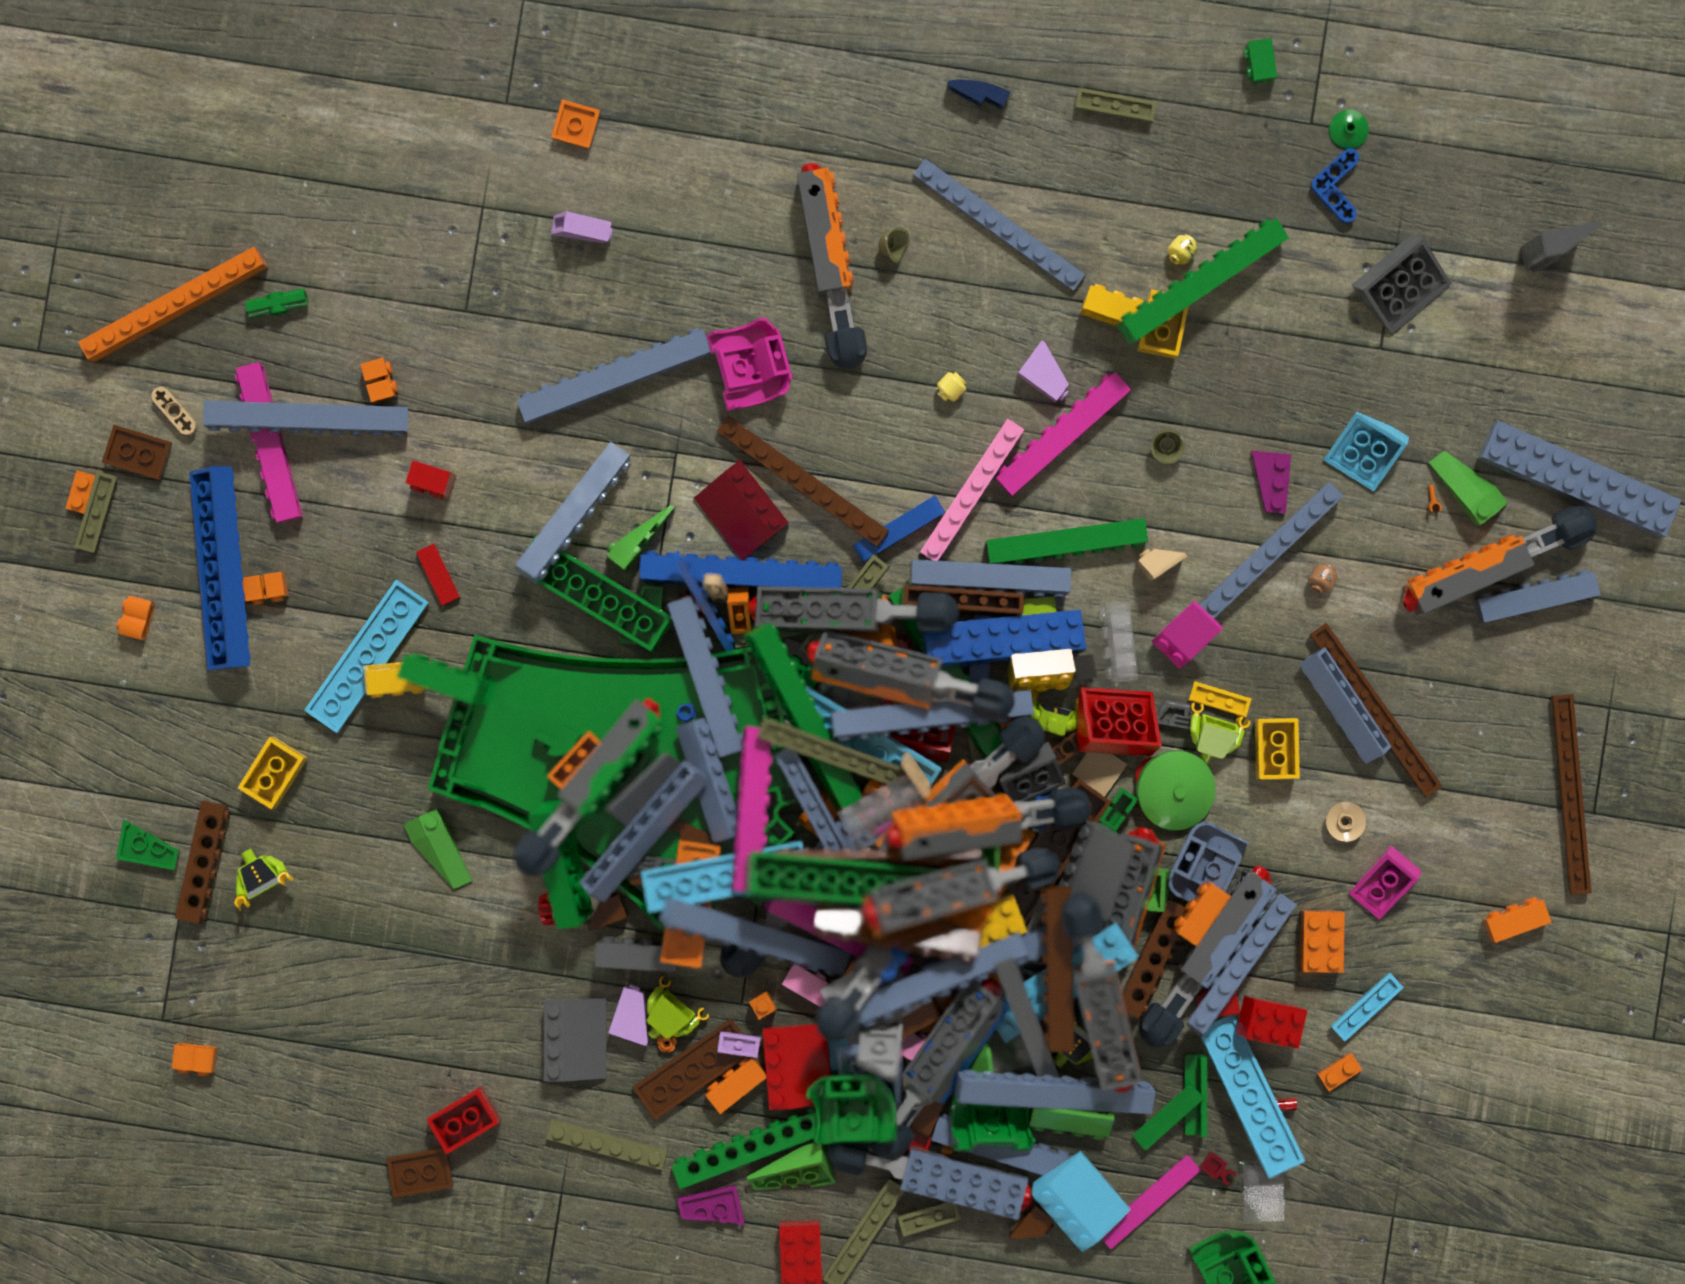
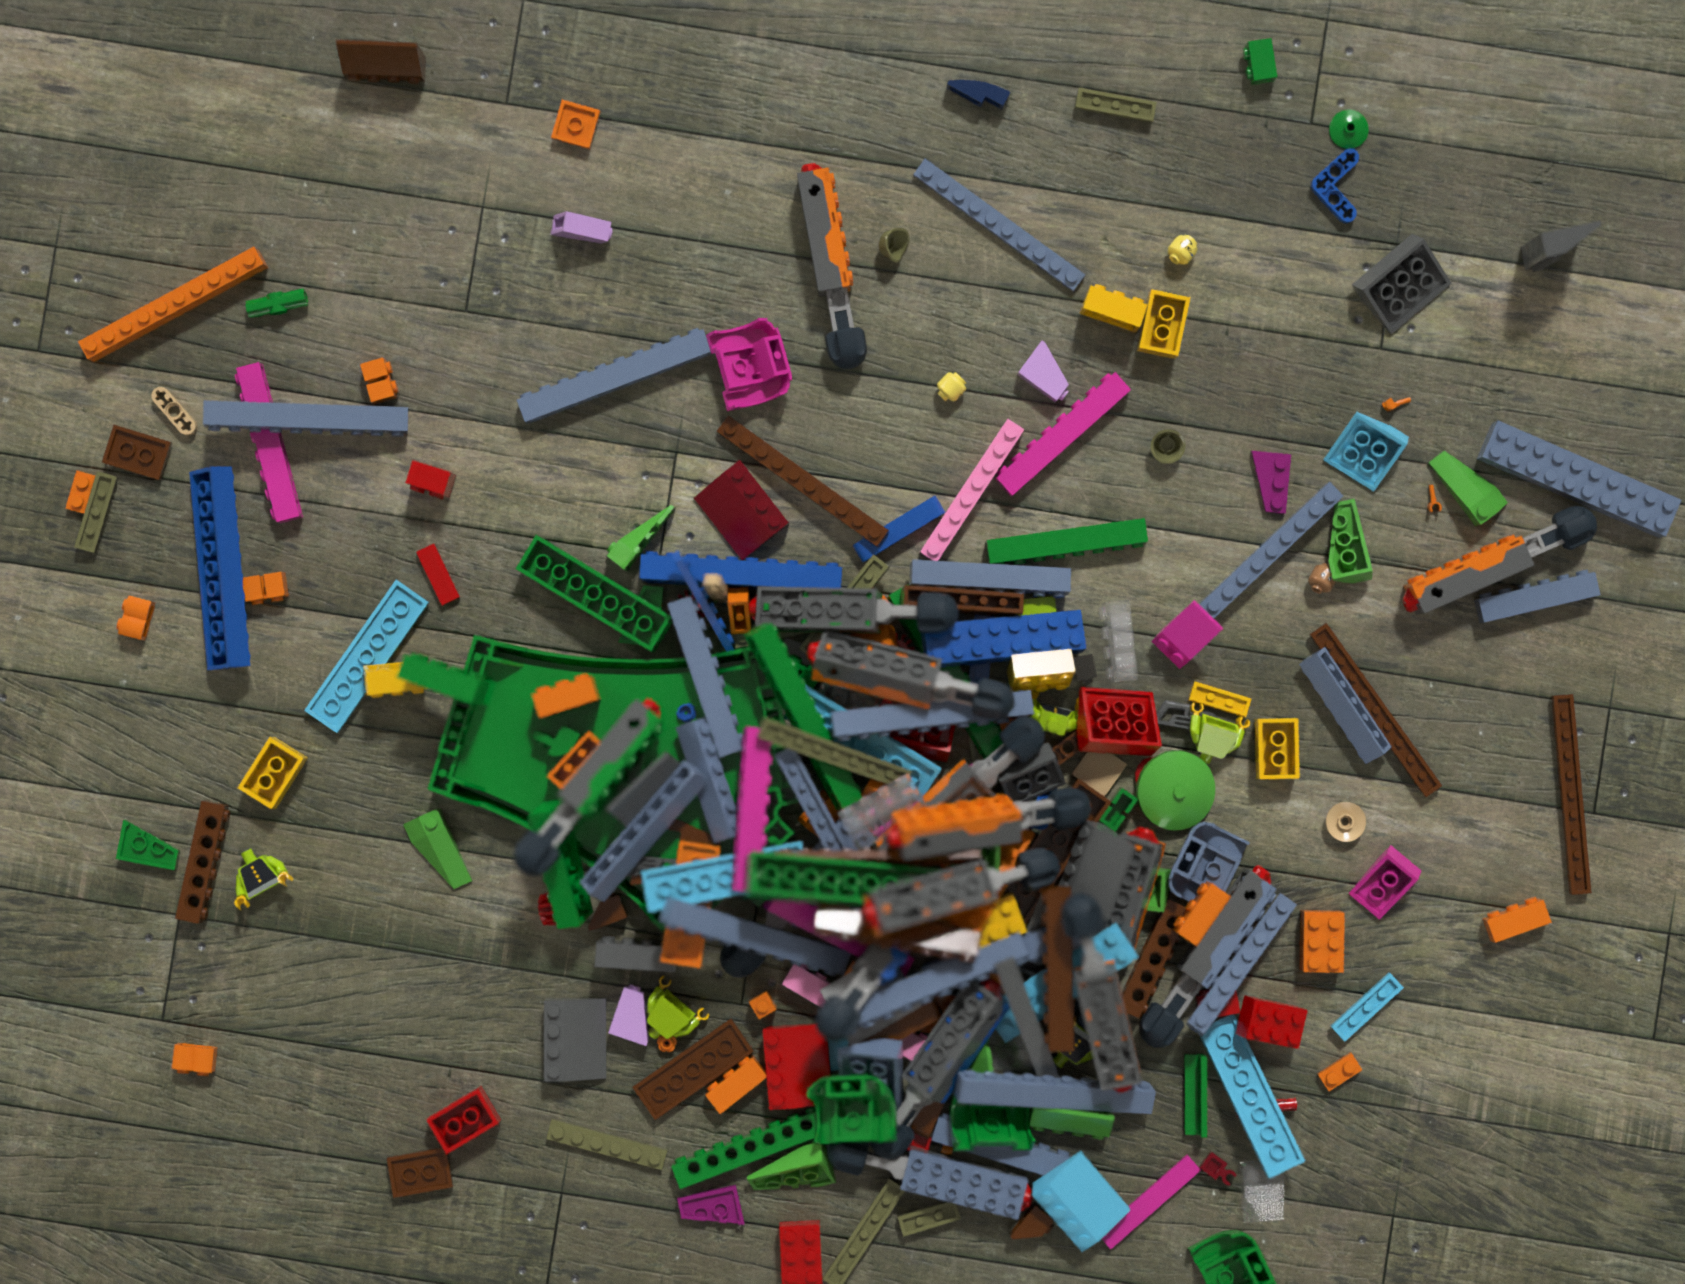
(381, 61): none -> reddish brown slope
(566, 695): none -> orange brick
(572, 513): sand blue brick -> none
(738, 1044): lavender plate -> none
(881, 1049): light grey wing -> none
(916, 774): tan tile -> none
(1158, 561): tan slope -> none
(1168, 1116): green tile -> none
(1202, 281): green brick -> none
(1348, 549): none -> bright green wedge
(1390, 404): none -> orange hand

